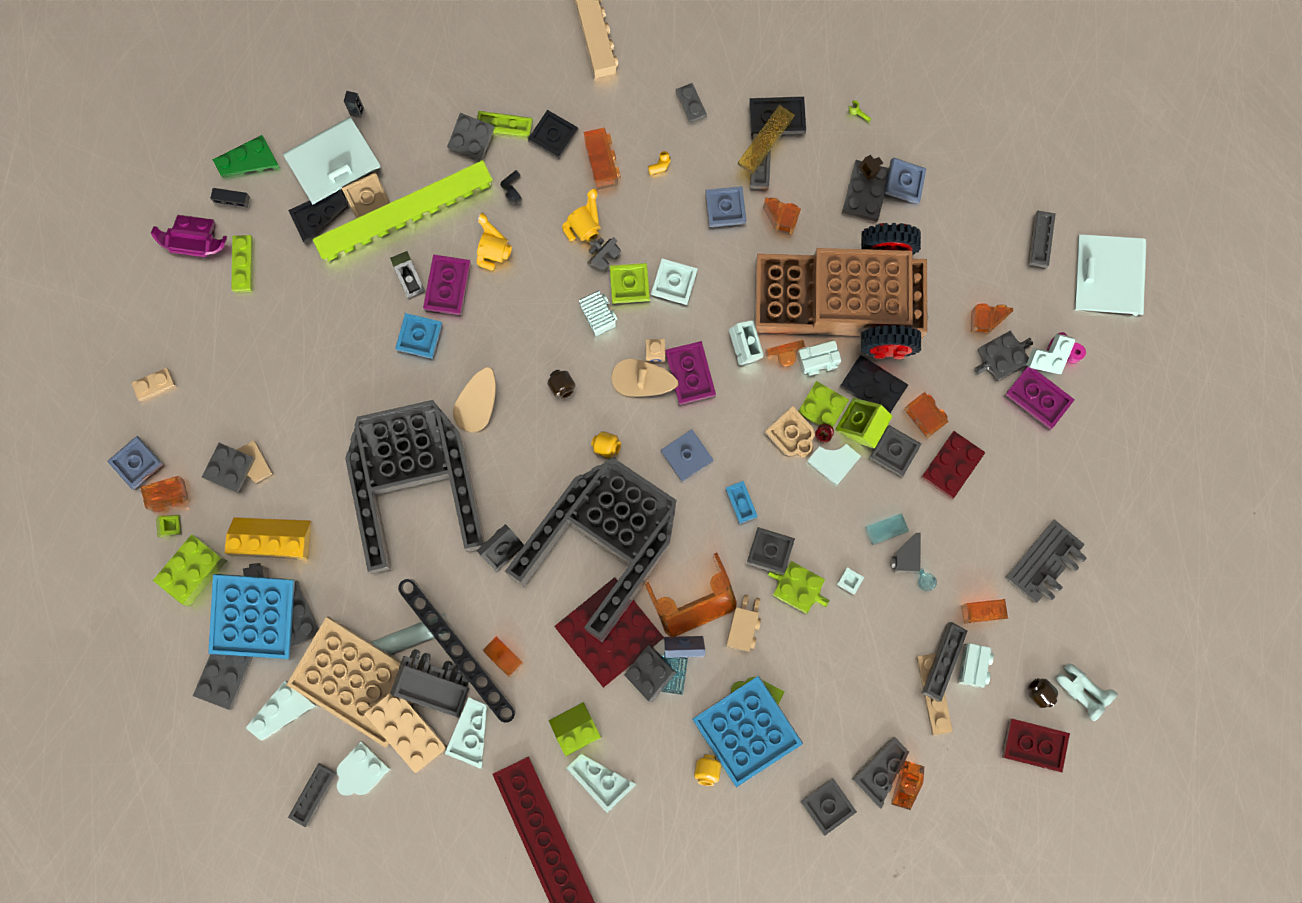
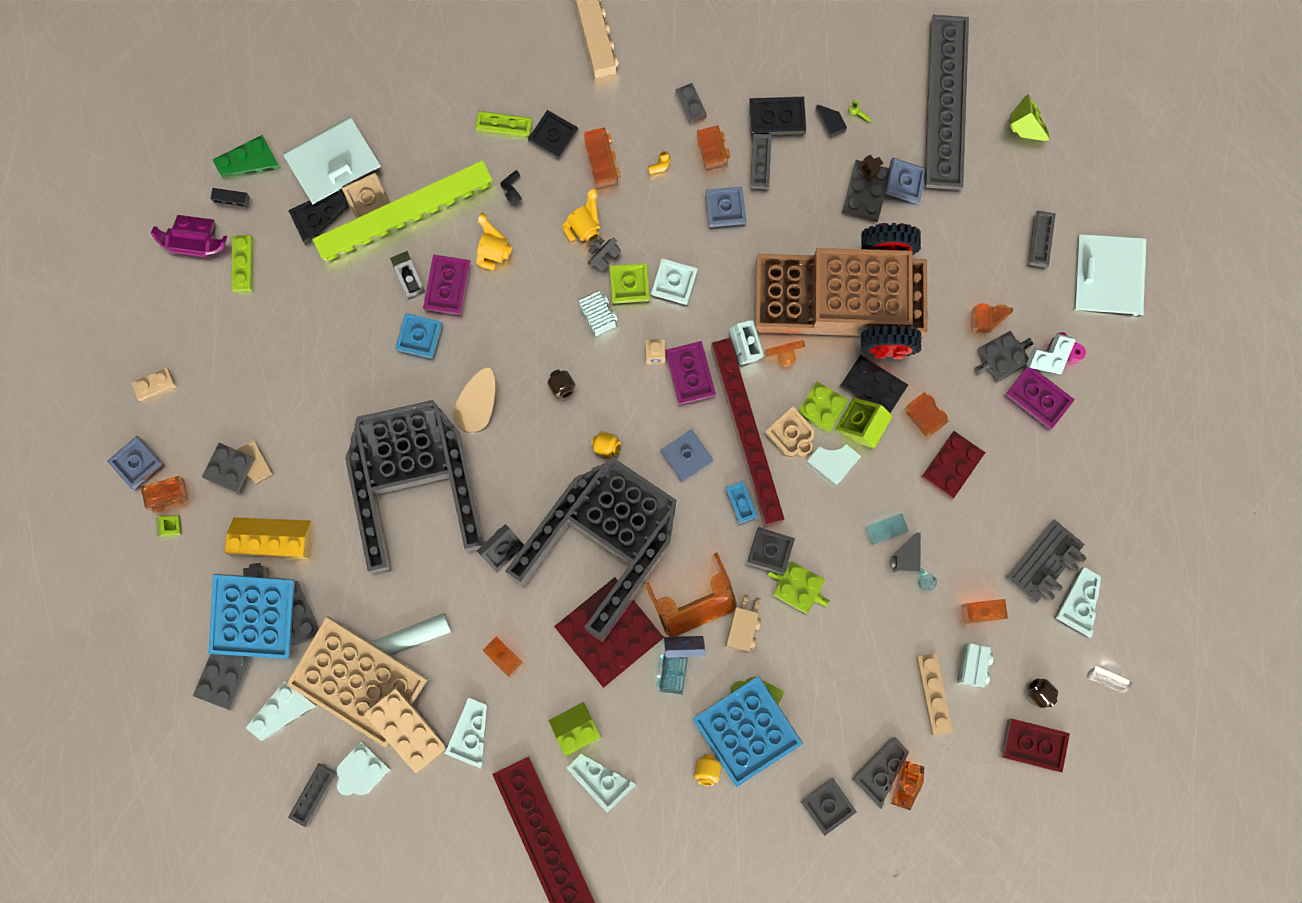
(190, 570): lime brick -> none
(353, 104): black piece -> none
(430, 688): dark grey hinge -> none
(459, 660): black beam -> none
(471, 136): dark grey plate -> none
(641, 378): tan shield -> none
(650, 673): dark grey plate -> none
(712, 147): none -> clear orange brick
(747, 433): none -> dark red brick
(766, 139): clear yellow plate -> none
(781, 215): clear orange slope -> none
(819, 357): light aqua brick -> none
(821, 435): dark red bush -> none
(831, 120): none -> black tile
(850, 581): light aqua plate -> none
(895, 450): dark grey plate -> none
(944, 662): dark grey tile -> none
(947, 102): none -> dark grey plate
(1027, 120): none -> lime slope
(1076, 689): light aqua piece -> none
(1080, 603): none -> light aqua wing
(1110, 676): none -> clear tile

